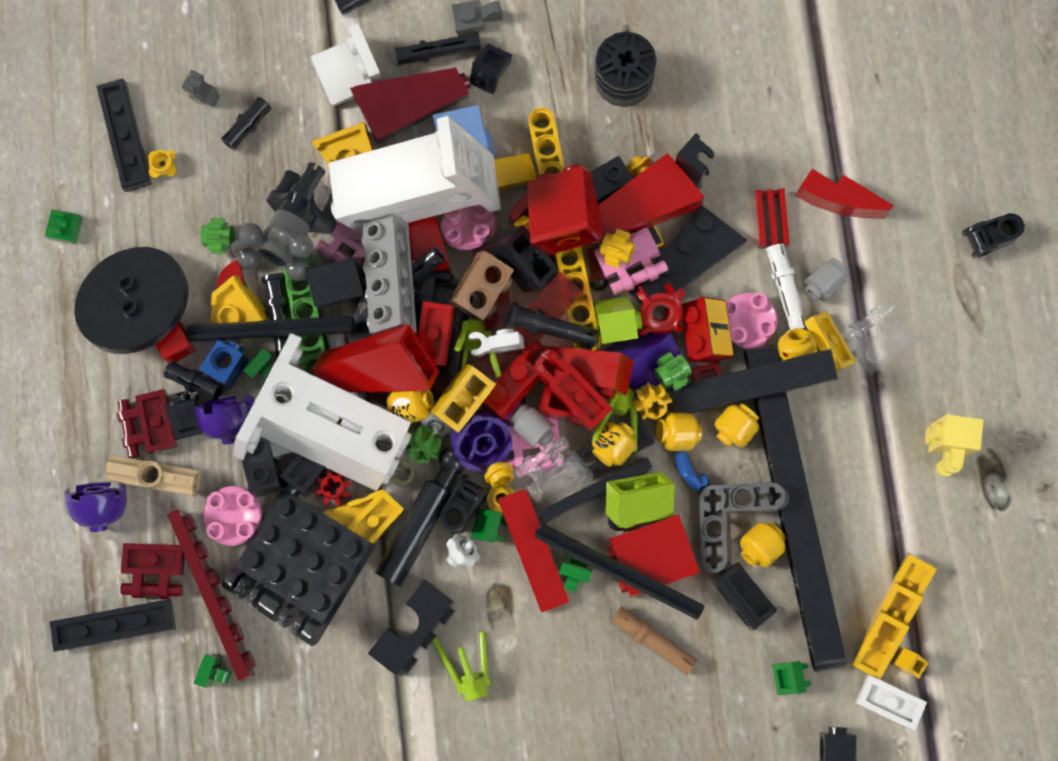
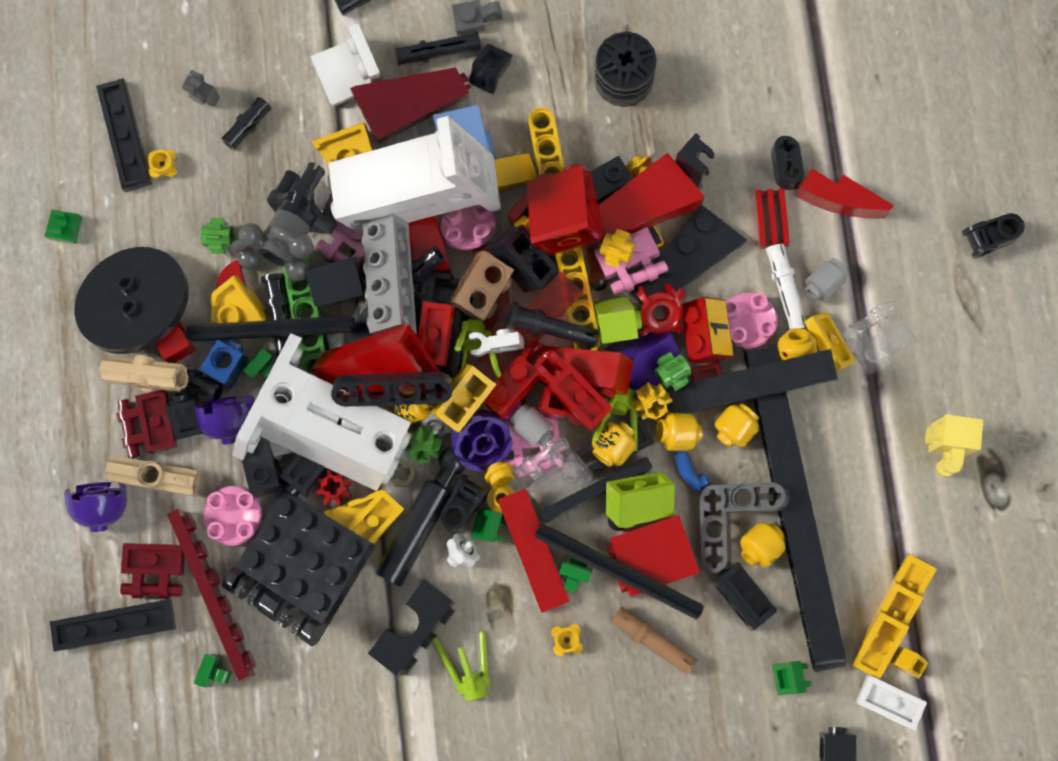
(143, 373): none -> tan piece
(391, 384): none -> black beam
(562, 647): none -> yellow plate
(781, 163): none -> black beam

